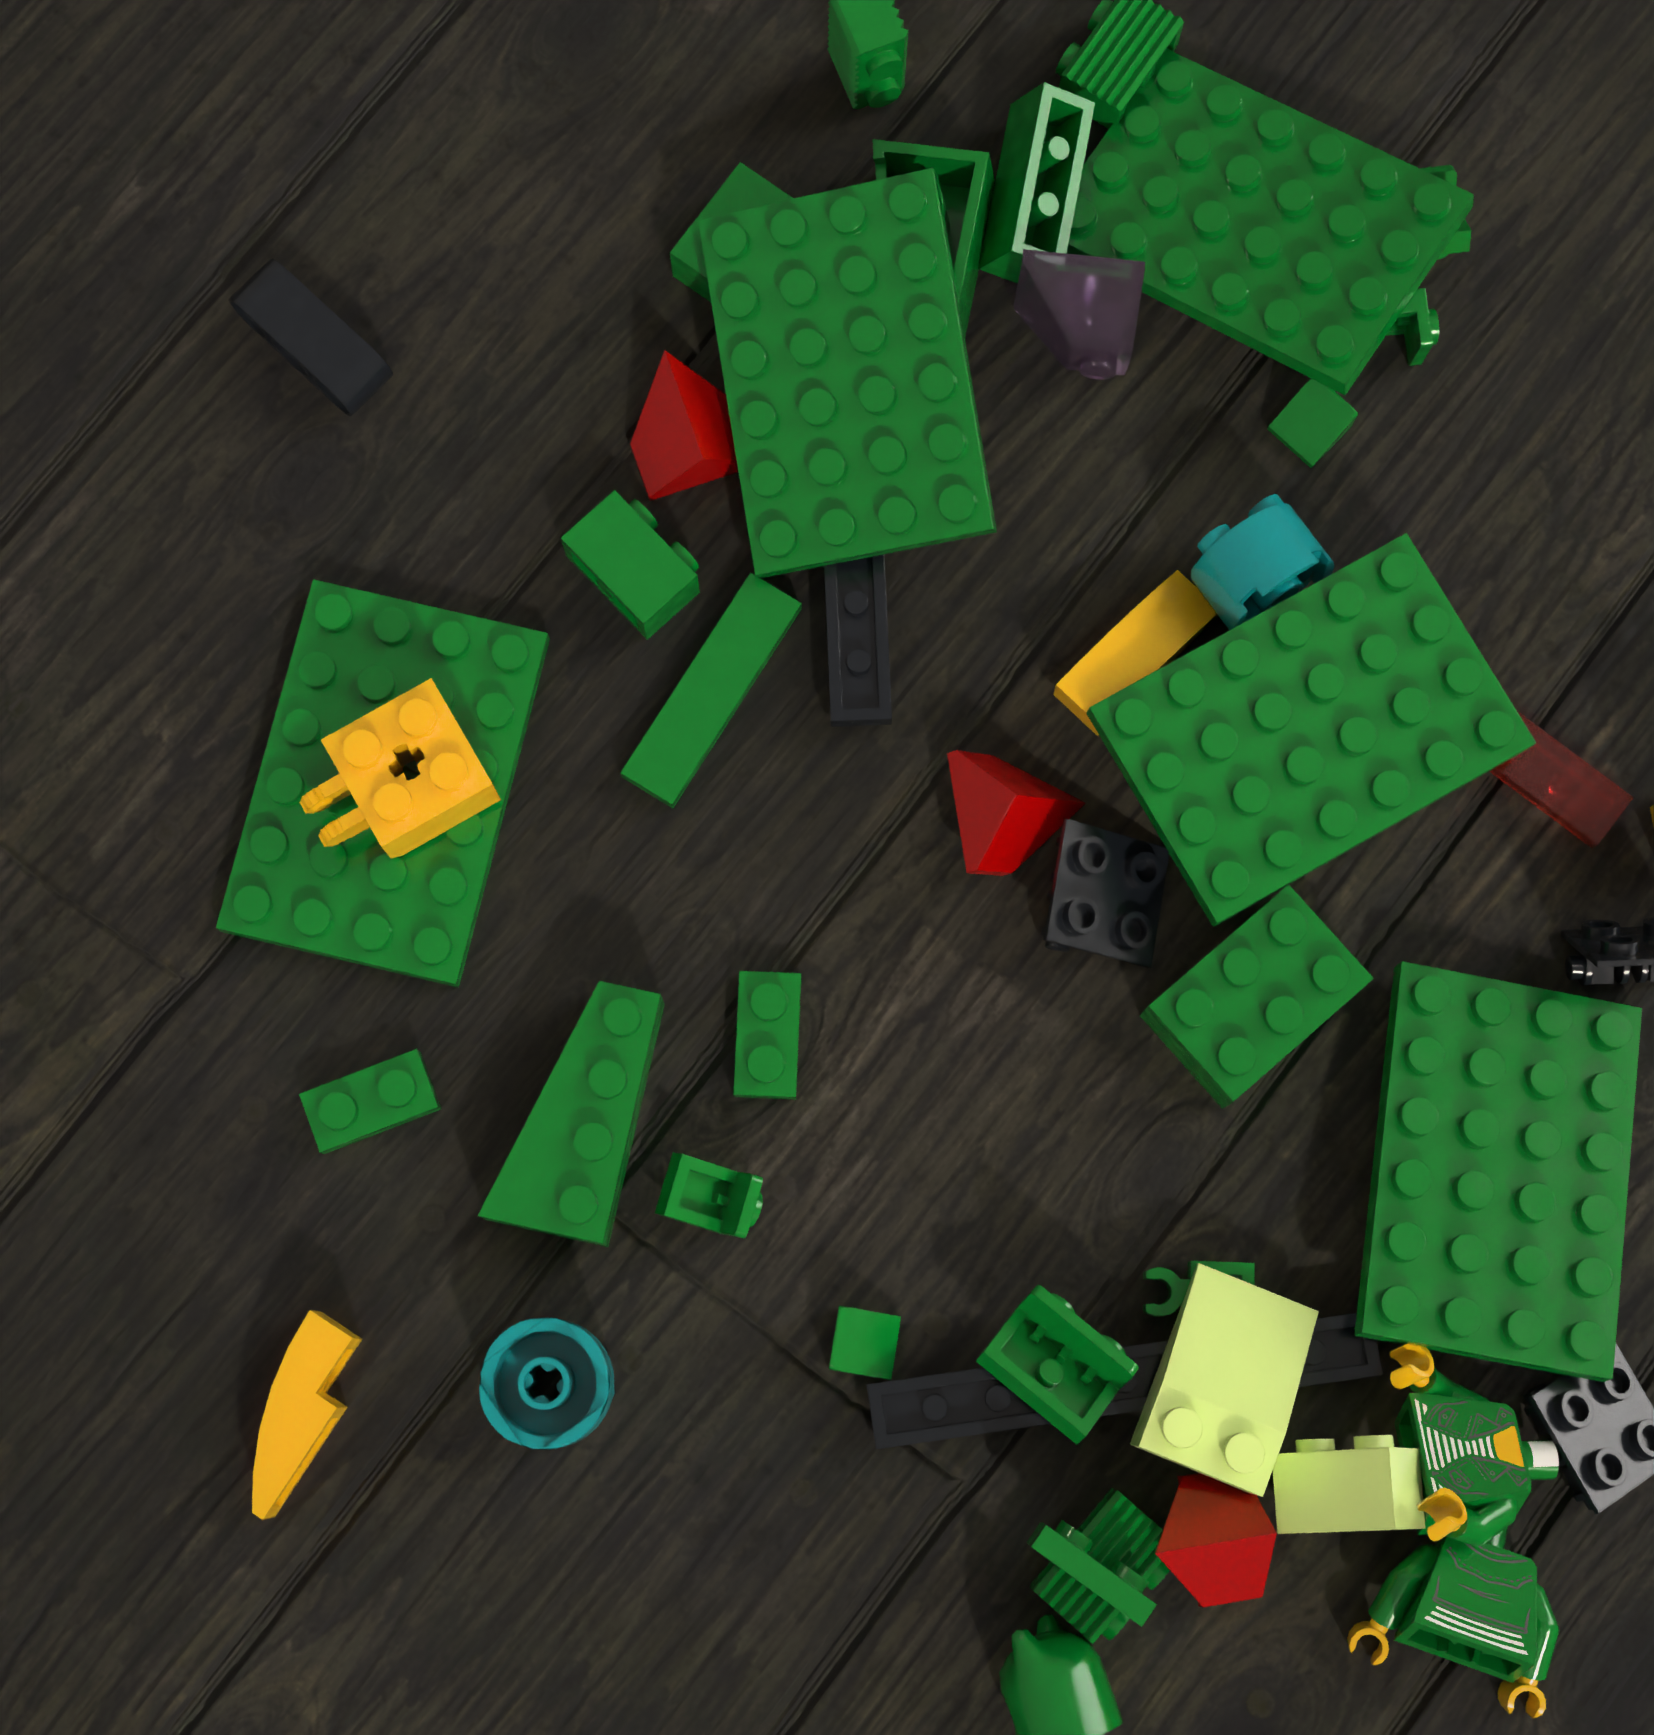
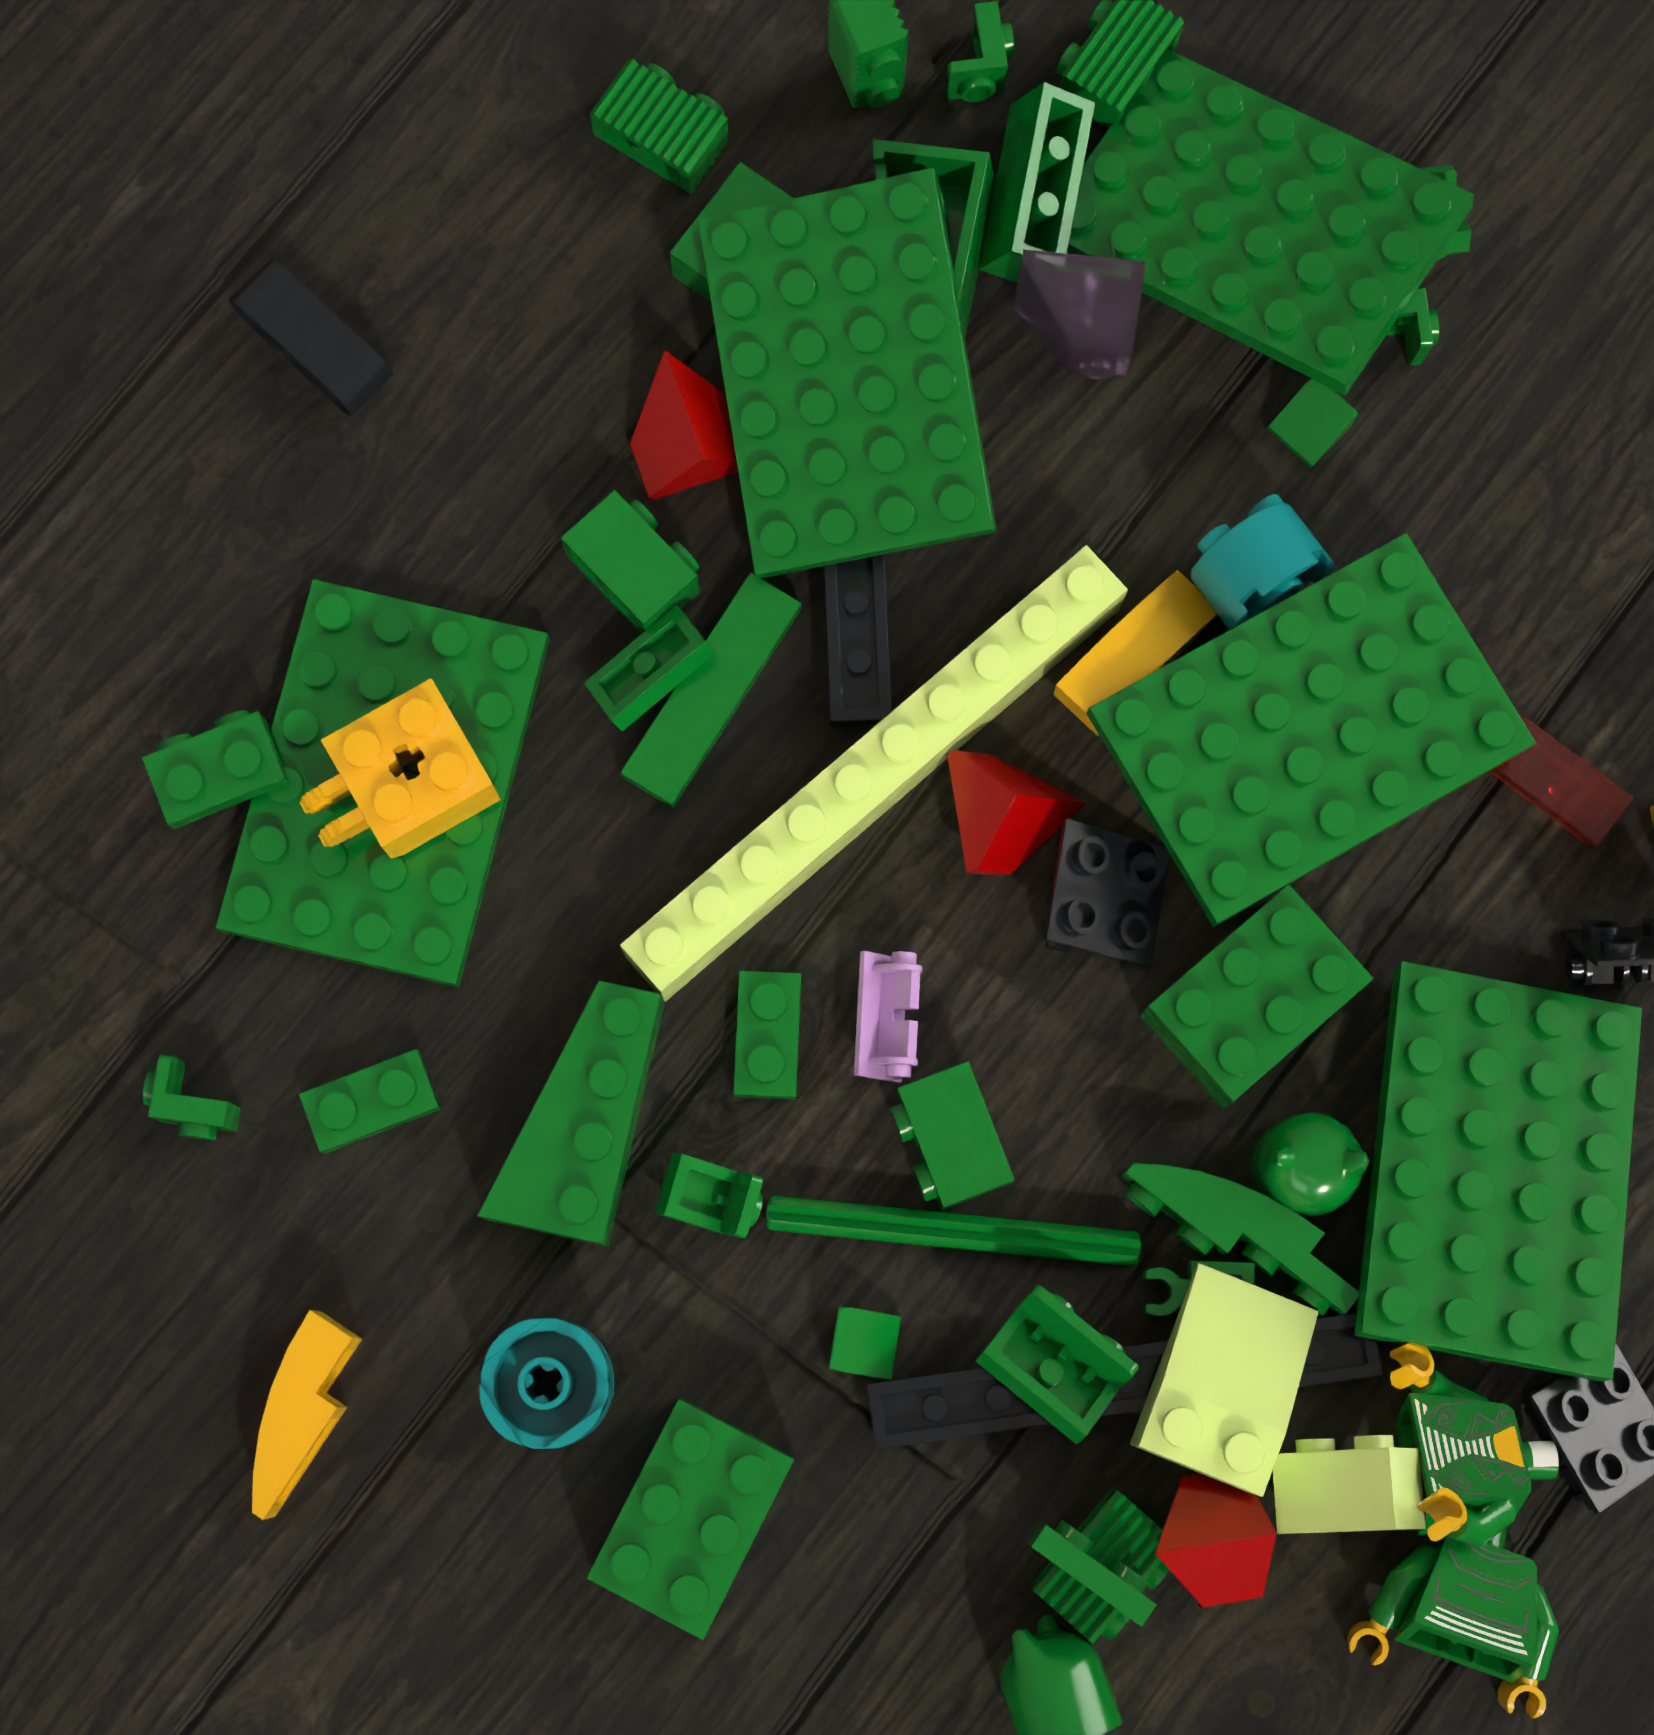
(195, 1116): none -> green bracket
(214, 768): none -> green bracket
(649, 668): none -> green plate
(661, 124): none -> green brick
(691, 1518): none -> green brick
(874, 774): none -> yellowish green brick
(883, 1037): none -> lavender hinge
(952, 1137): none -> green brick
(953, 1230): none -> green axle
(992, 44): none -> green bracket
(1220, 1212): none -> green slope
(1308, 1164): none -> green piece

